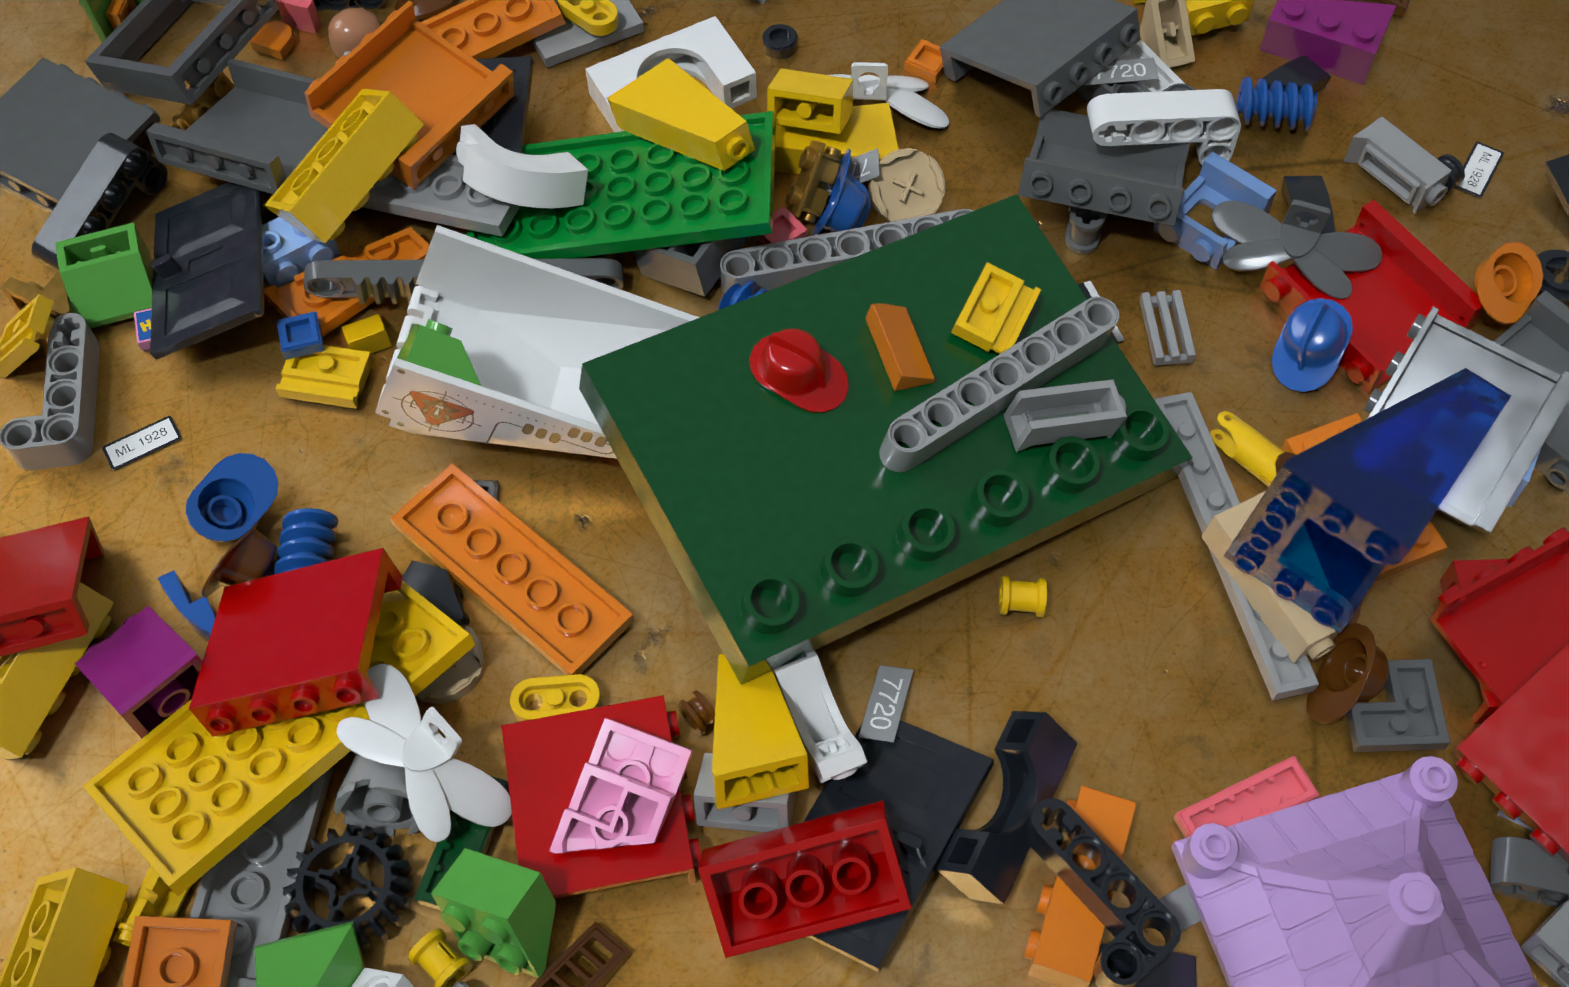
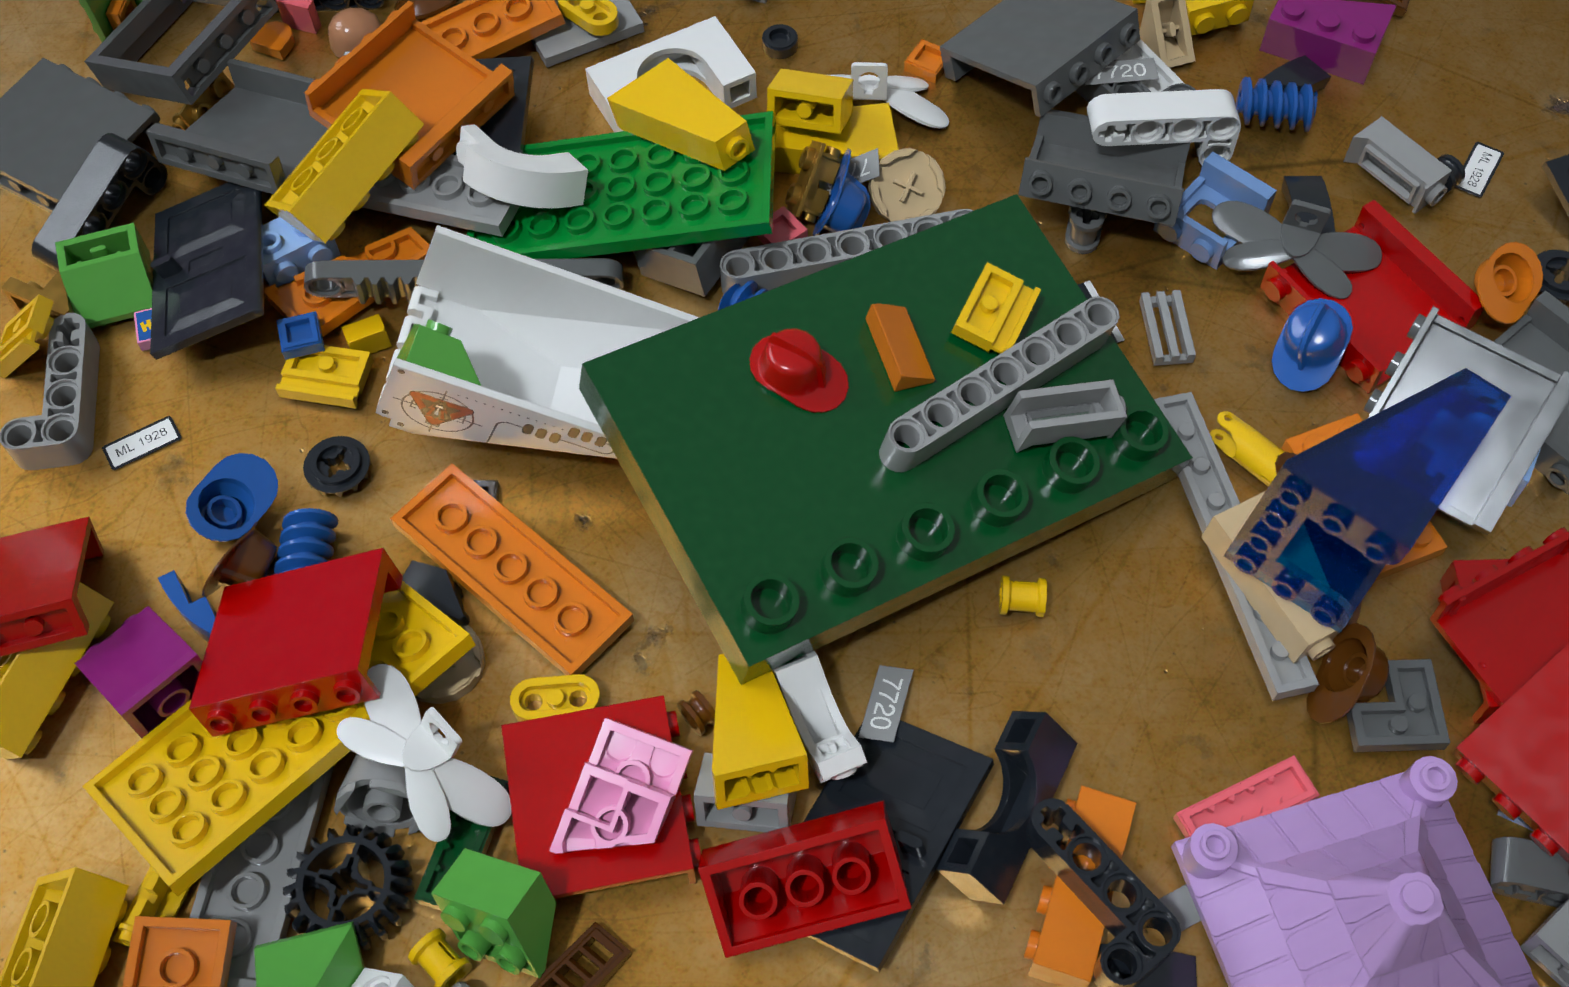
(332, 452): none -> black gear

